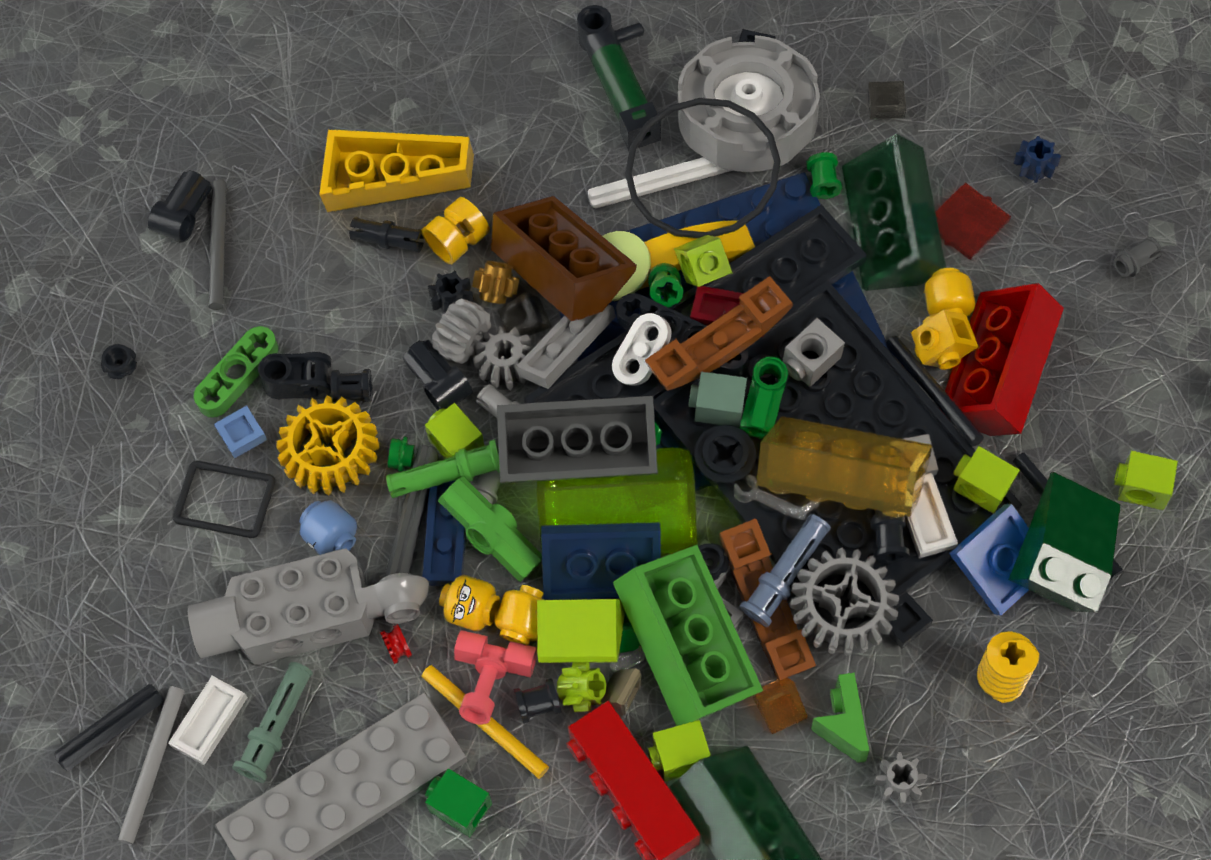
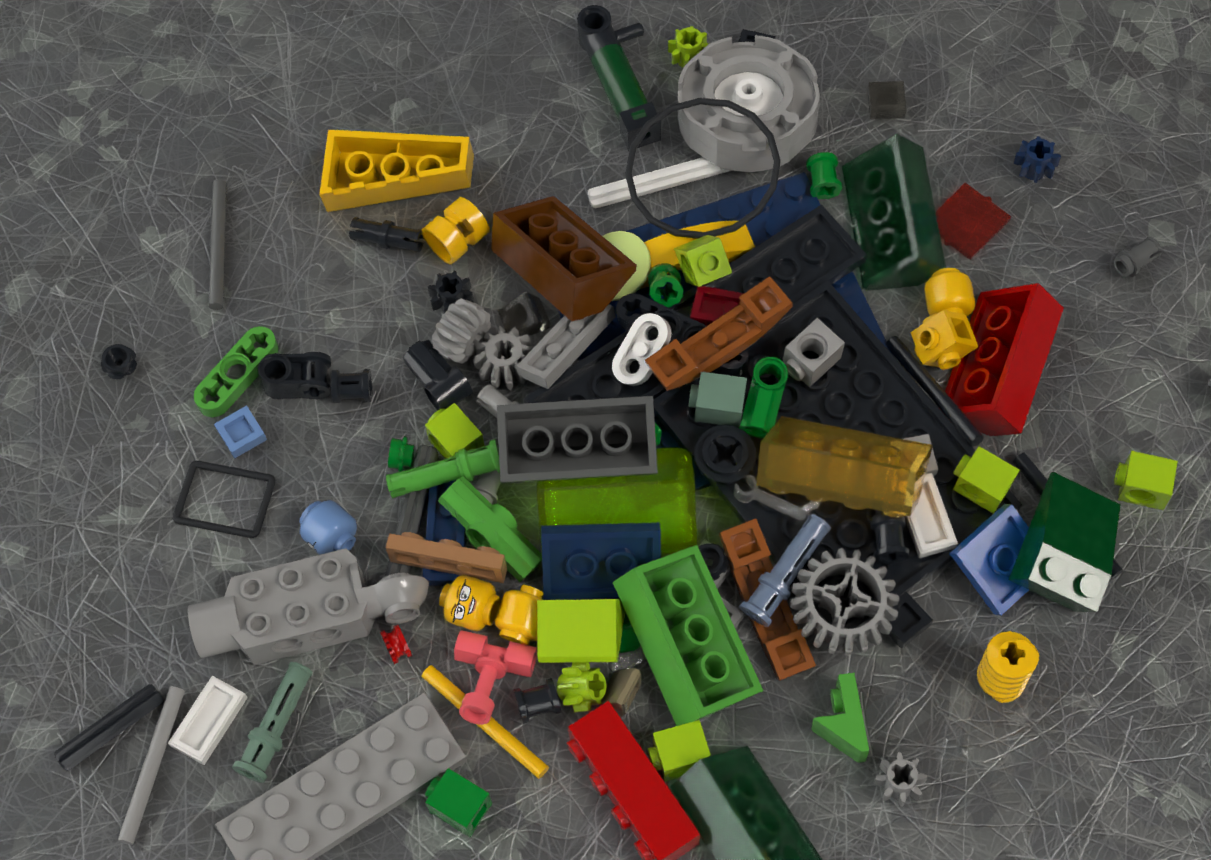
(177, 213): black piece -> none
(347, 425): yellow gear -> none
(446, 556): none -> medium nougat plate
(495, 282): pearl gold gear -> none
(686, 45): none -> lime gear
(780, 705): clear orange slope -> none

